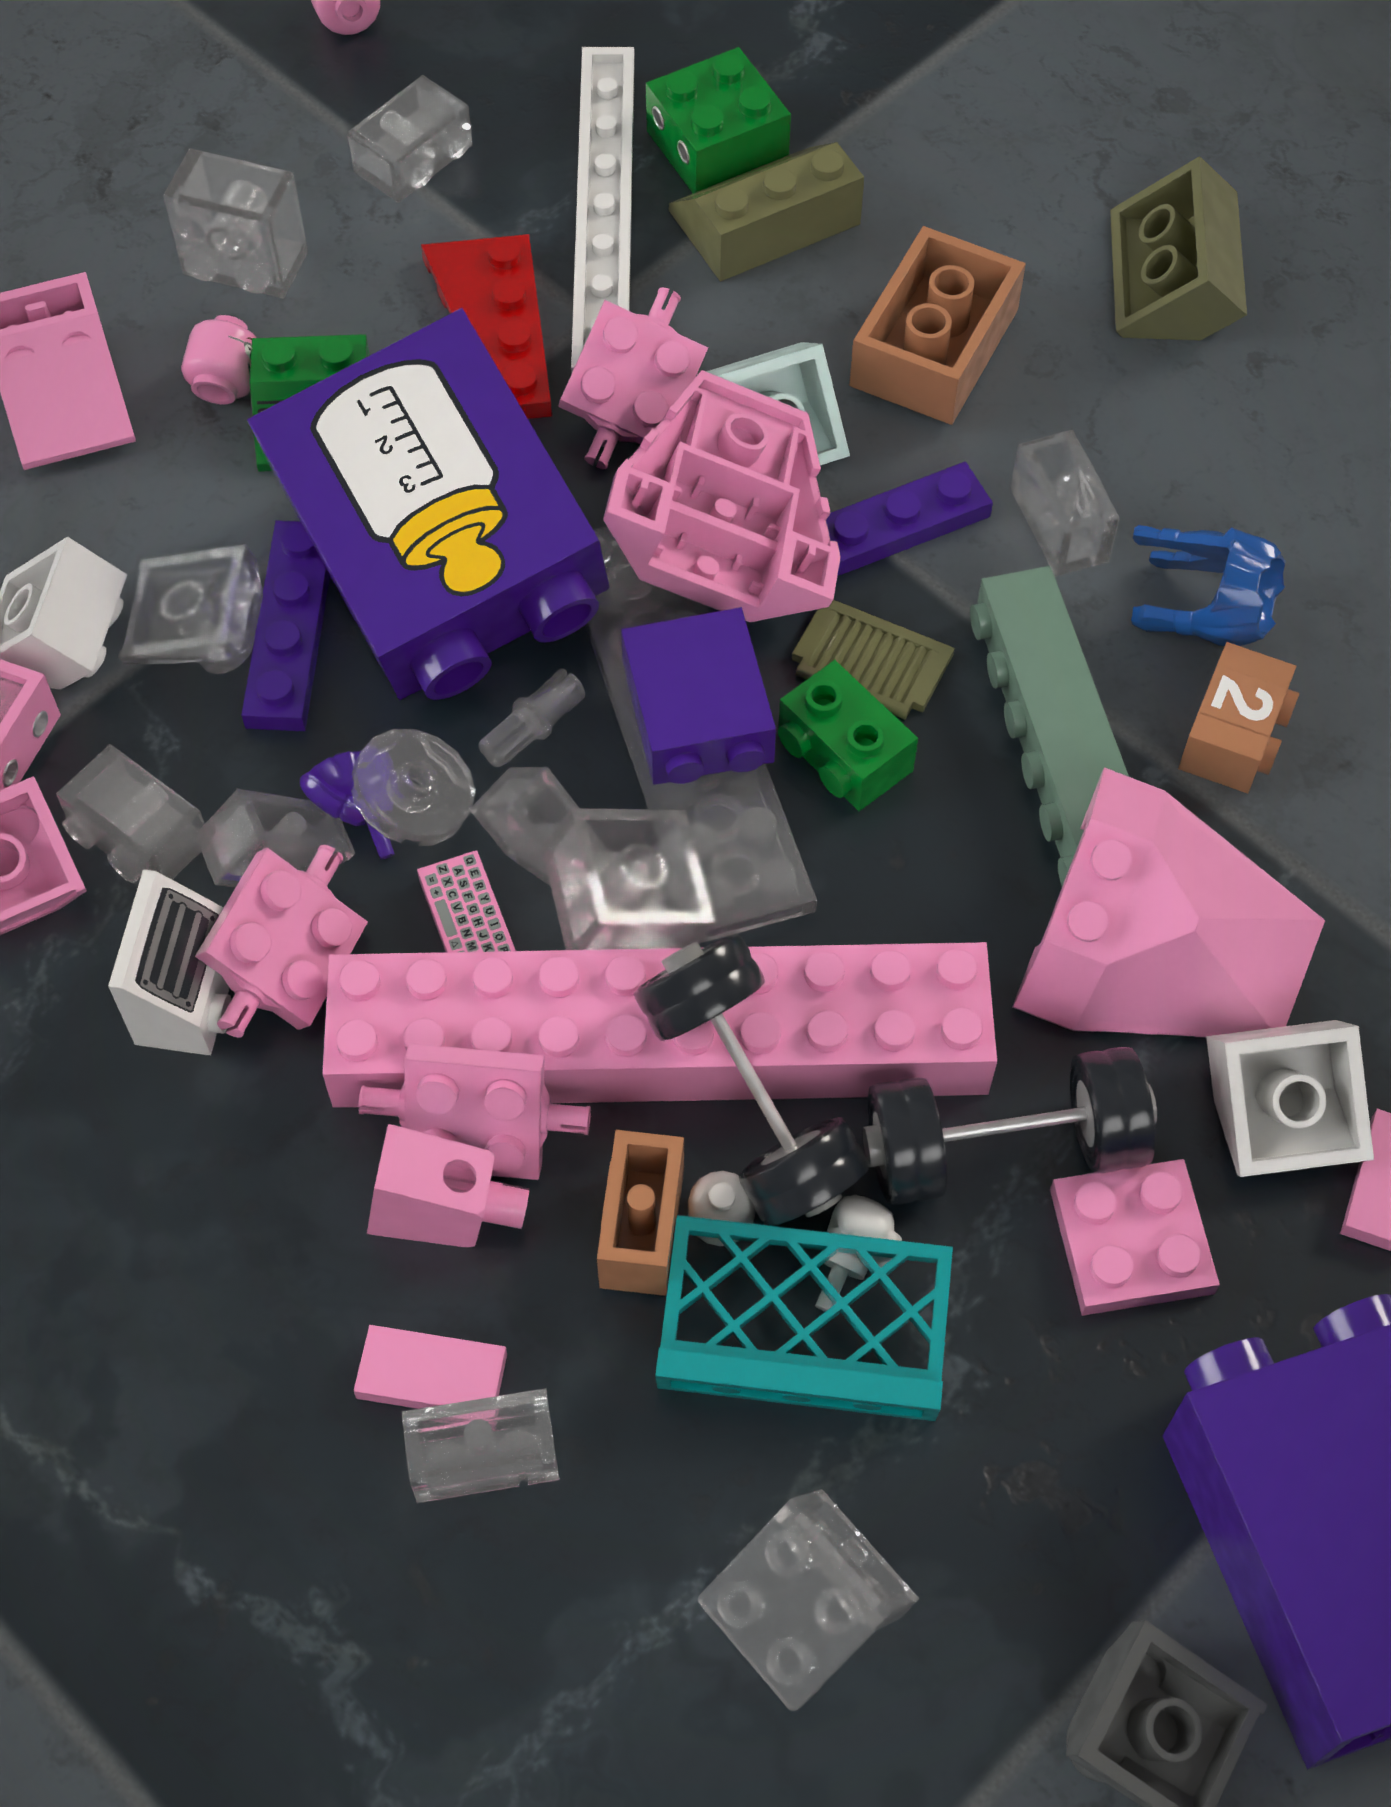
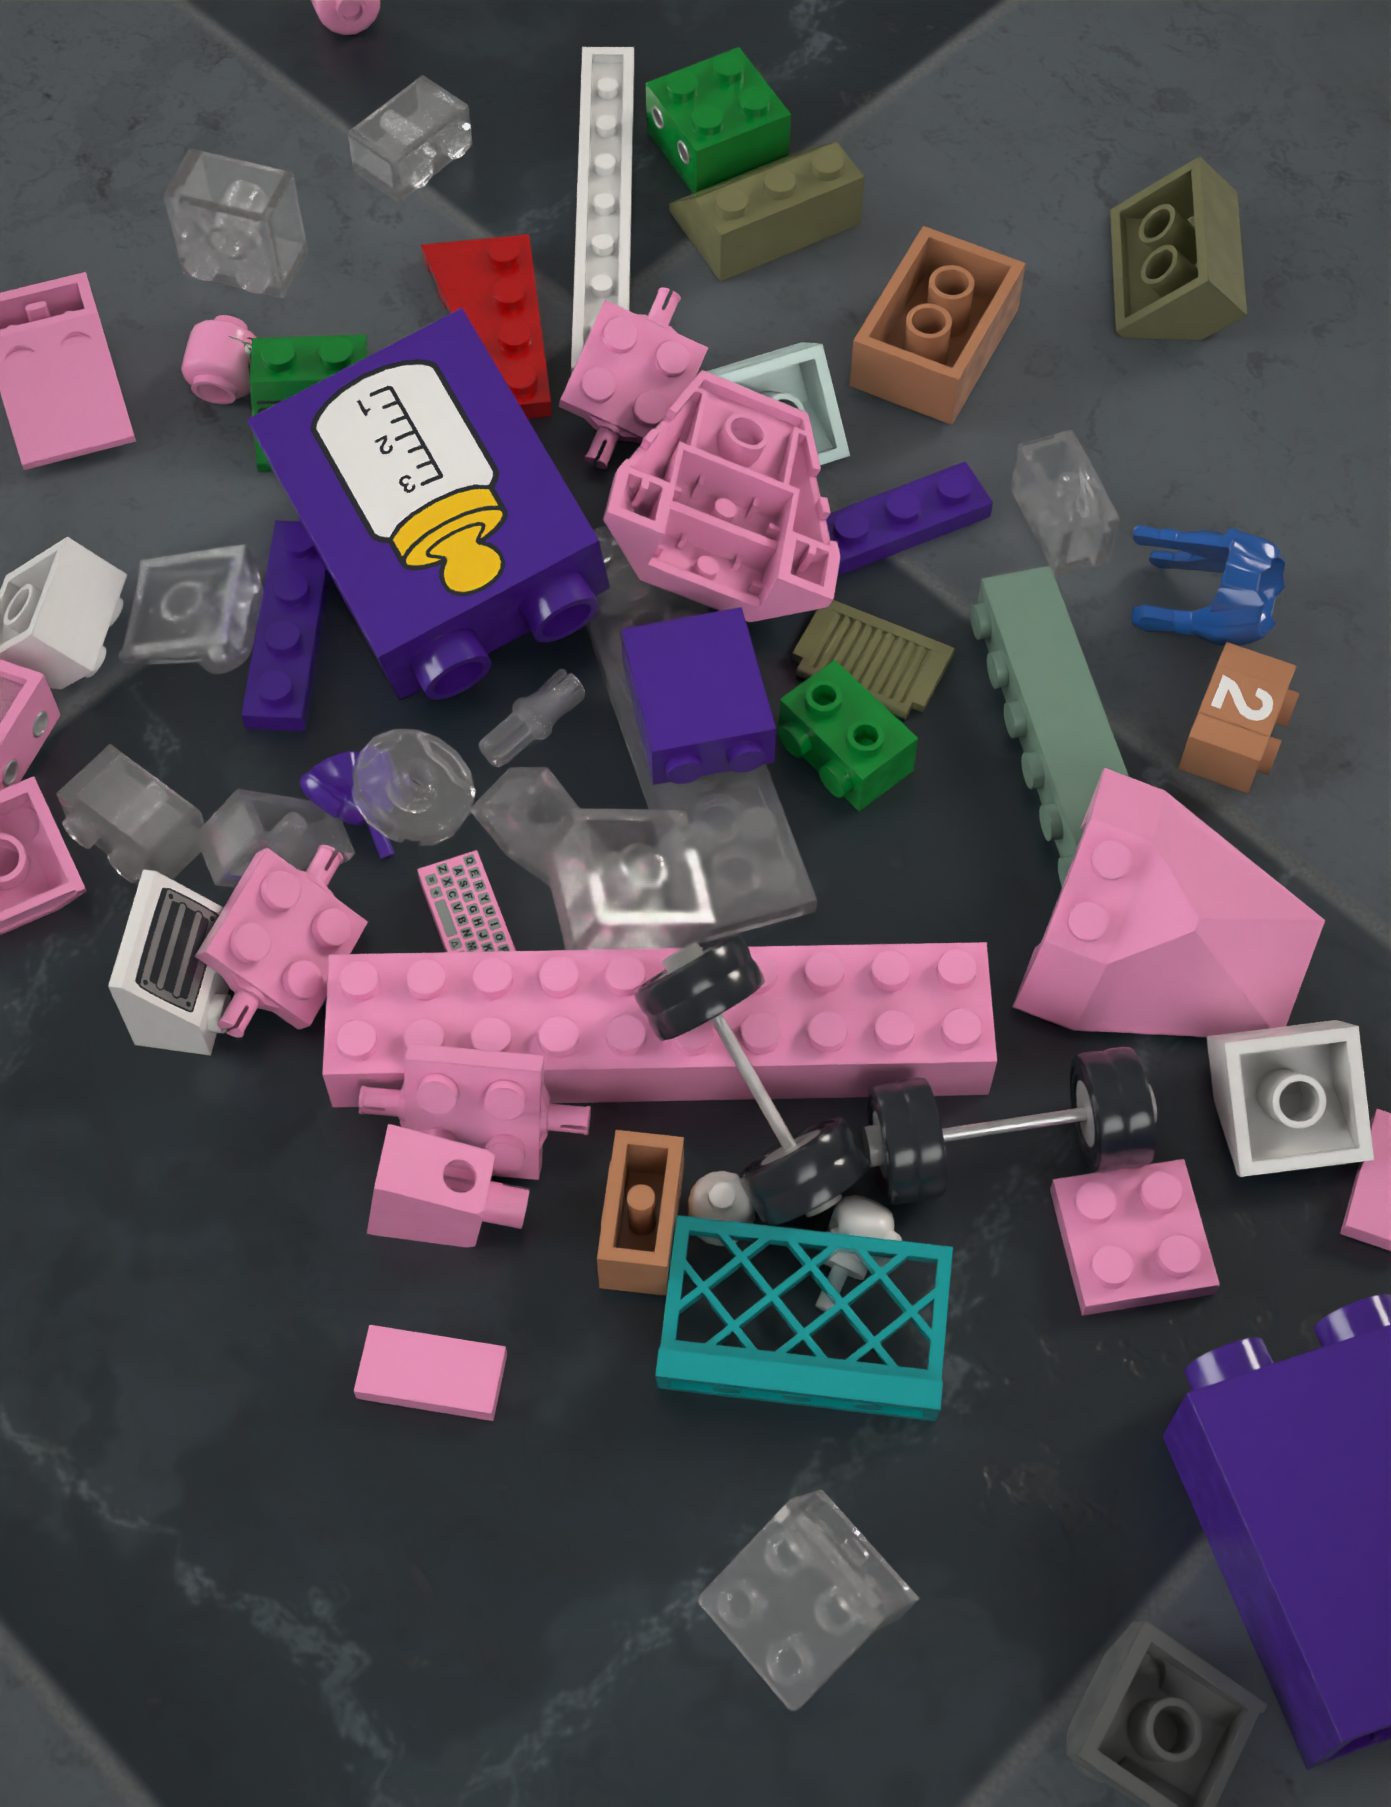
(479, 1445): clear brick -> none

